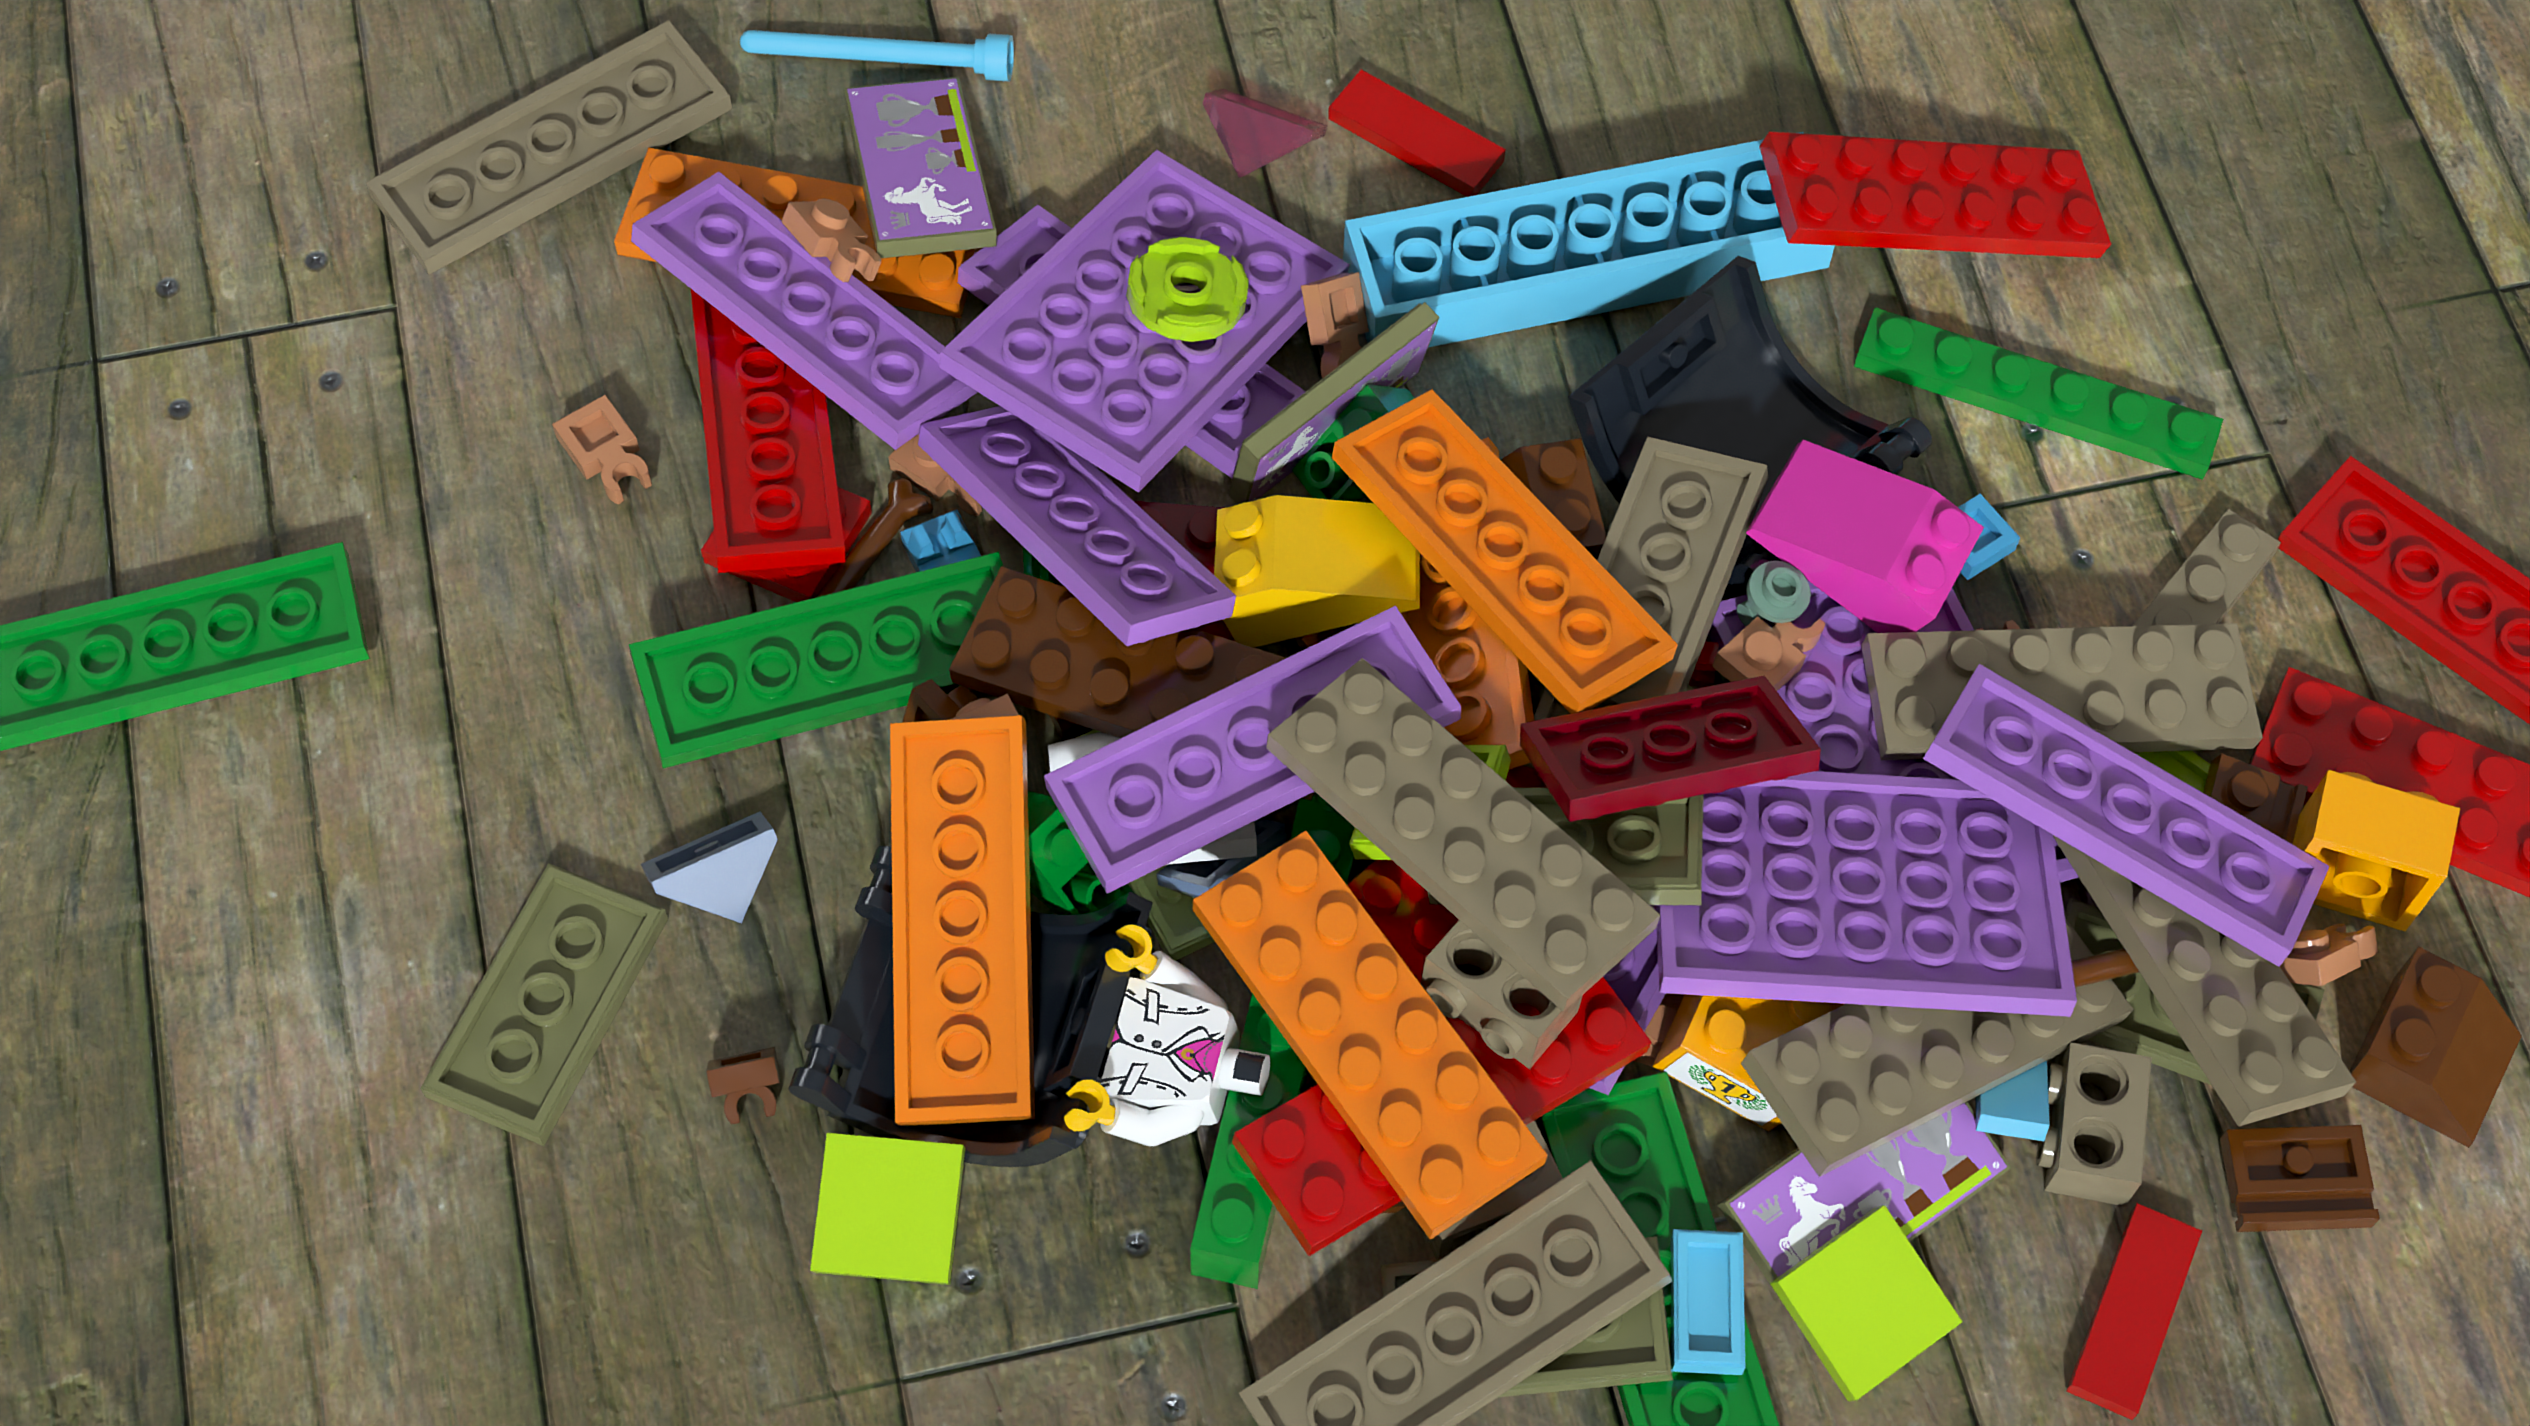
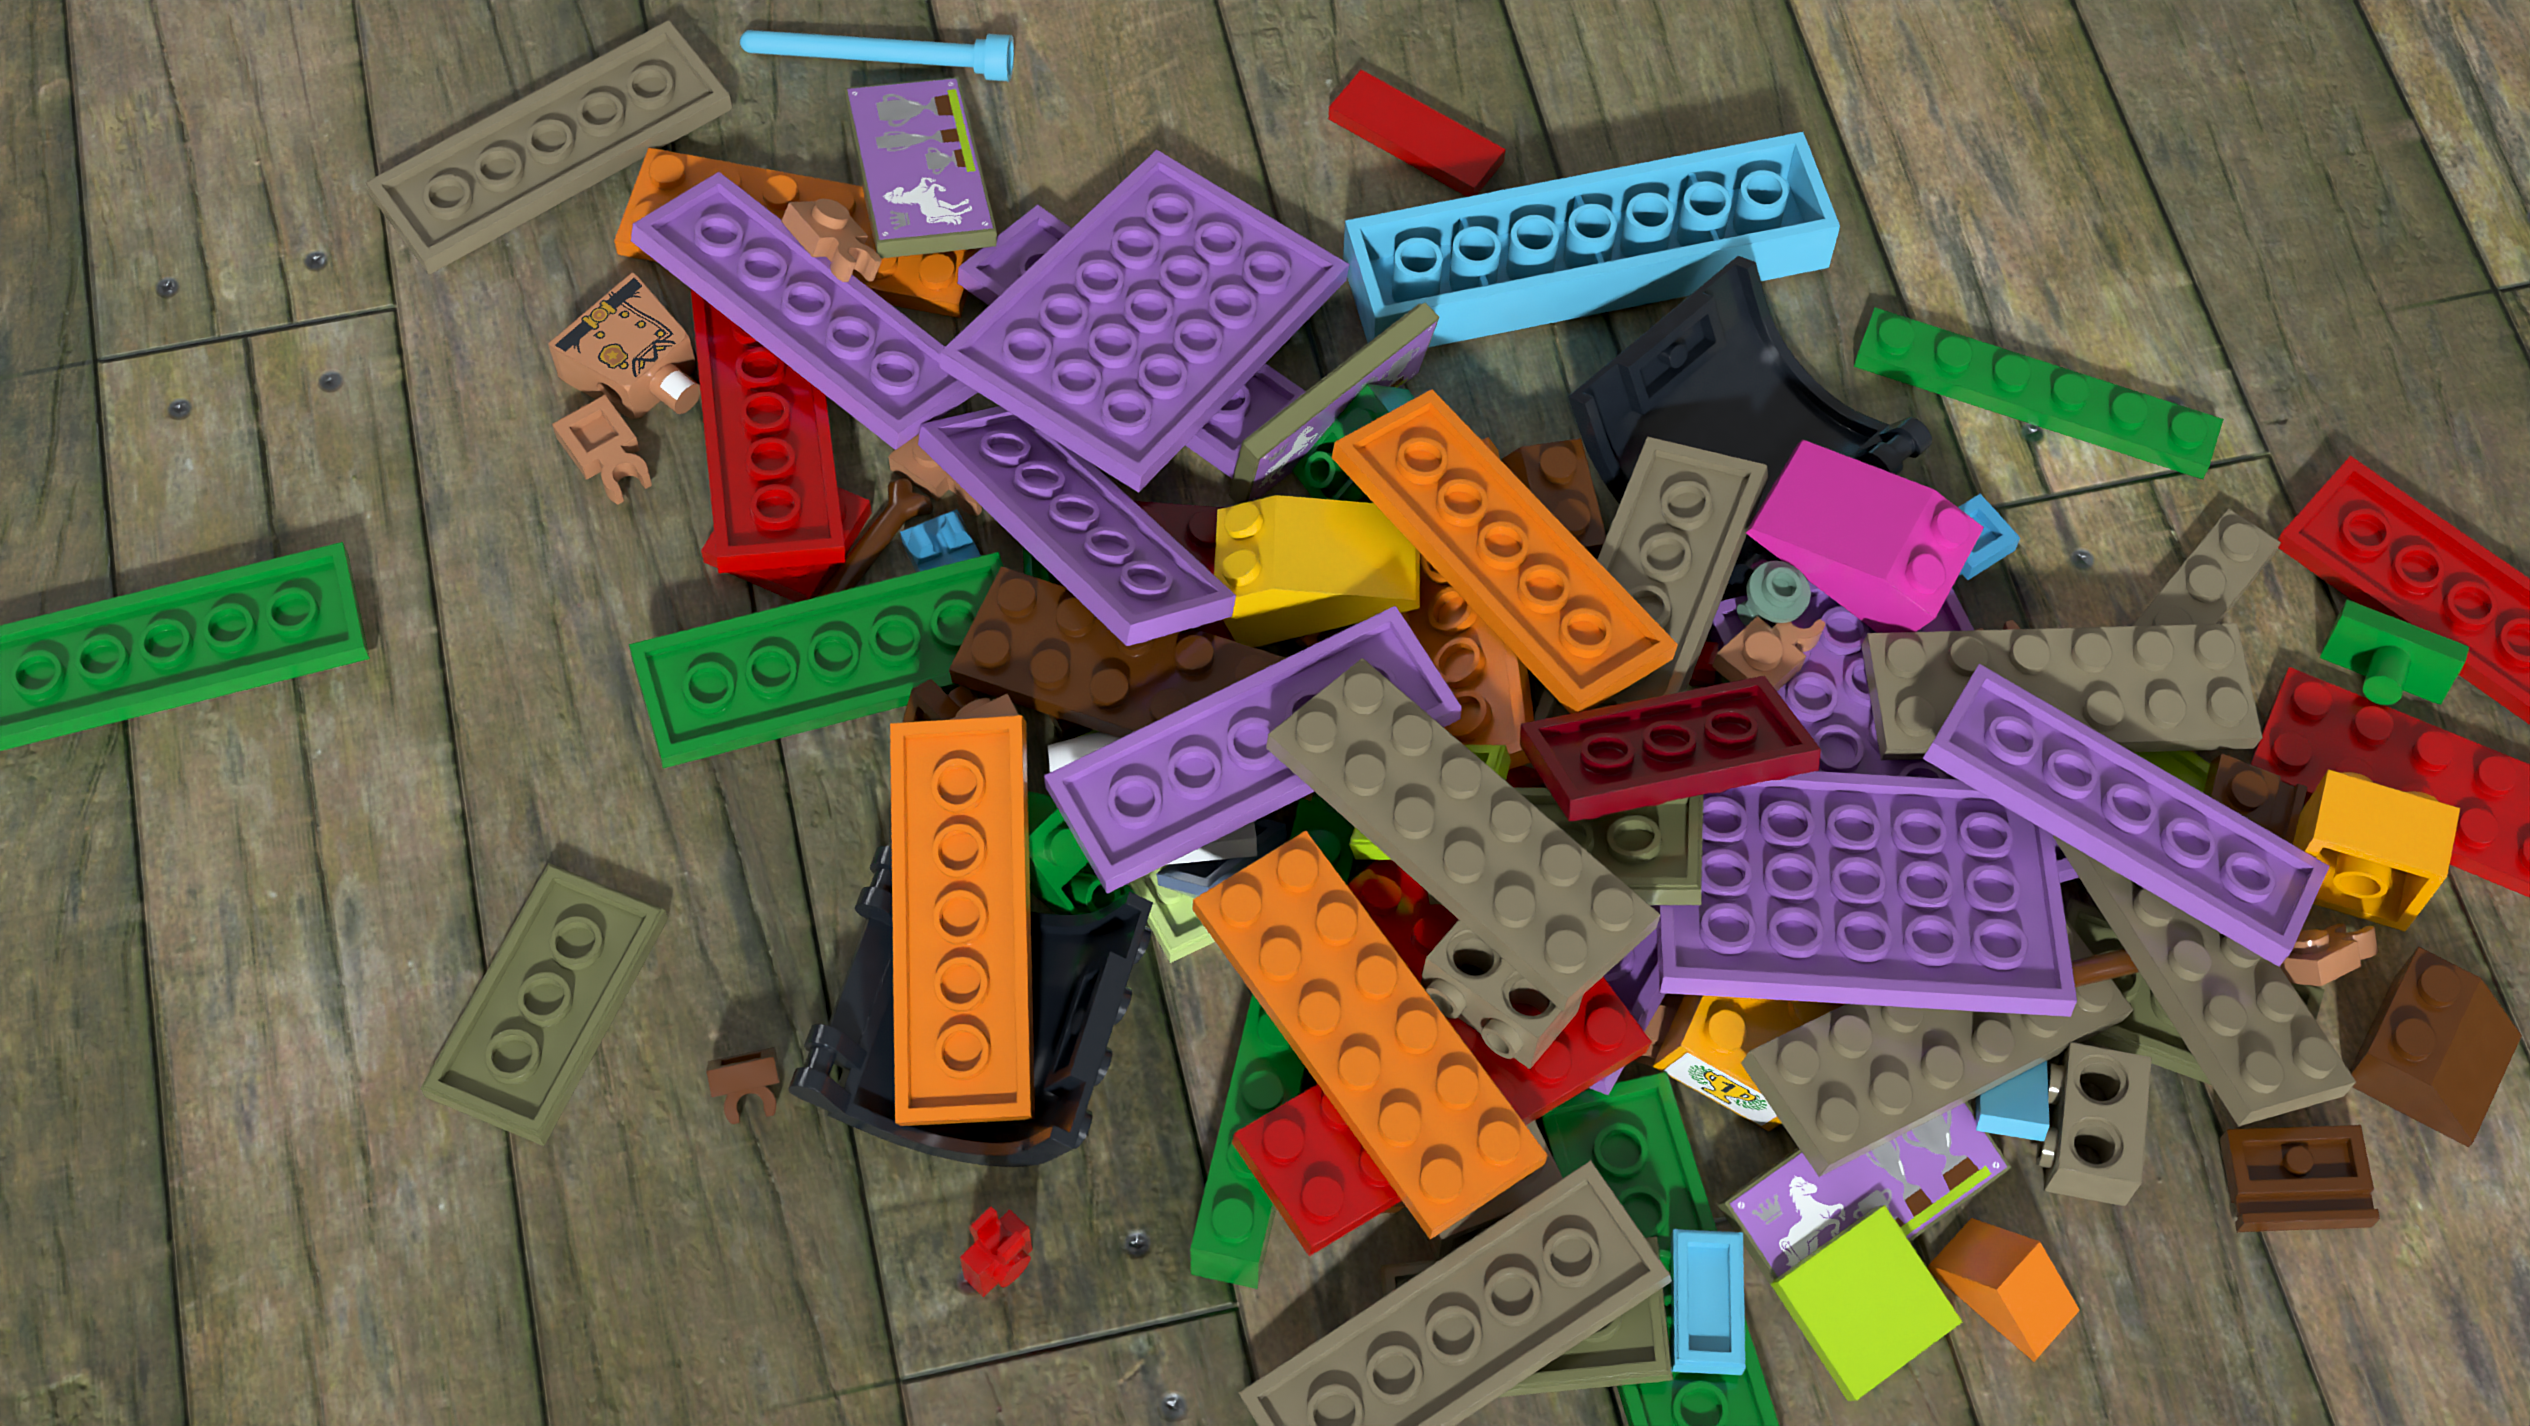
(628, 352): none -> nougat torso
(717, 869): slope -> none
(888, 1208): lime tile -> none
(998, 1251): none -> red plate
(1167, 1055): white torso -> none
(1183, 314): lime tile -> none
(1257, 131): clear pink slope -> none
(1335, 317): nougat plate -> none
(1933, 195): red plate -> none
(2007, 1284): none -> orange slope
(2134, 1311): red tile -> none
(2393, 655): none -> green tile

